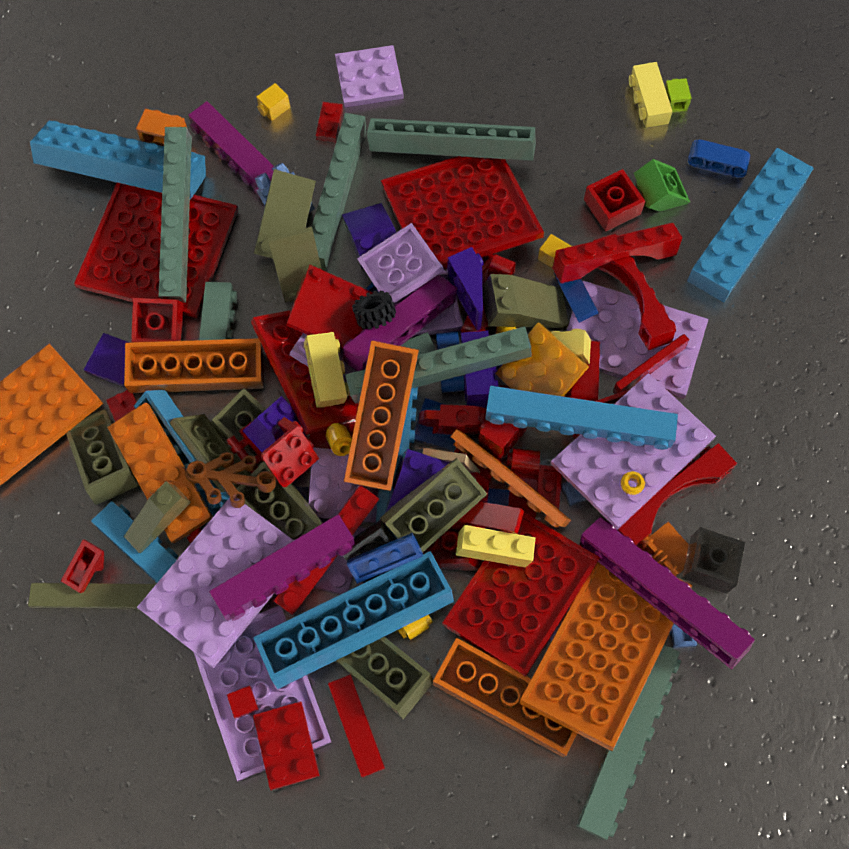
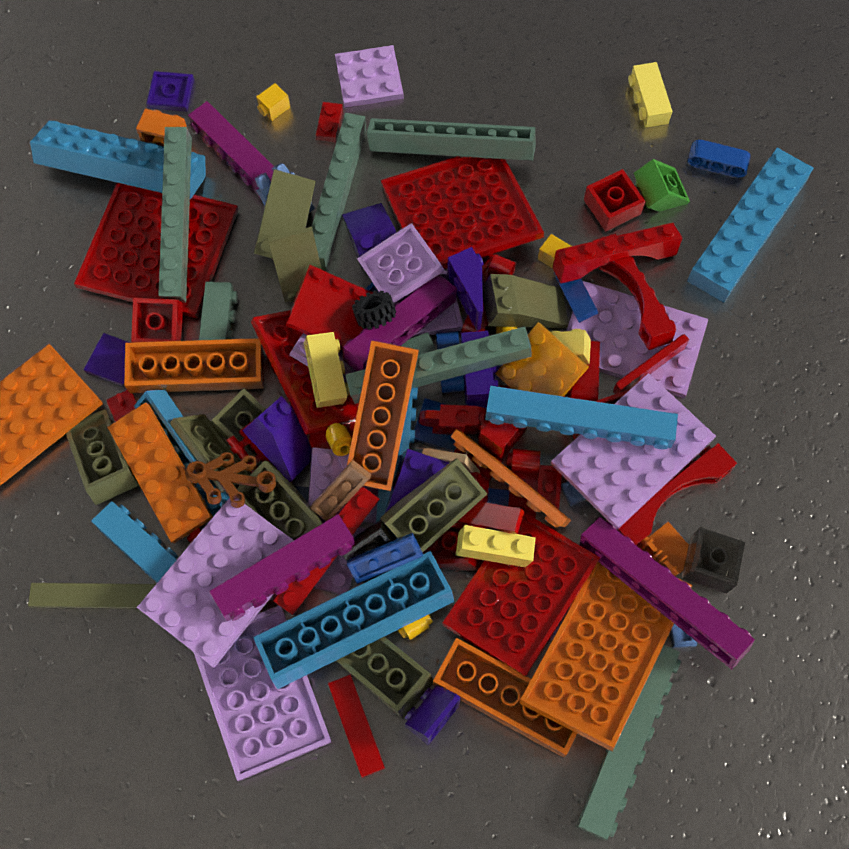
(83, 566): red slope -> none
(156, 516): olive slope -> none
(170, 91): none -> dark purple tile
(242, 702): red tile -> none
(286, 745): red plate -> none
(290, 453): red bracket -> none
(340, 491): none -> medium nougat tile
(432, 714): none -> dark purple slope
(632, 476): yellow plate -> none
(678, 94): lime brick -> none

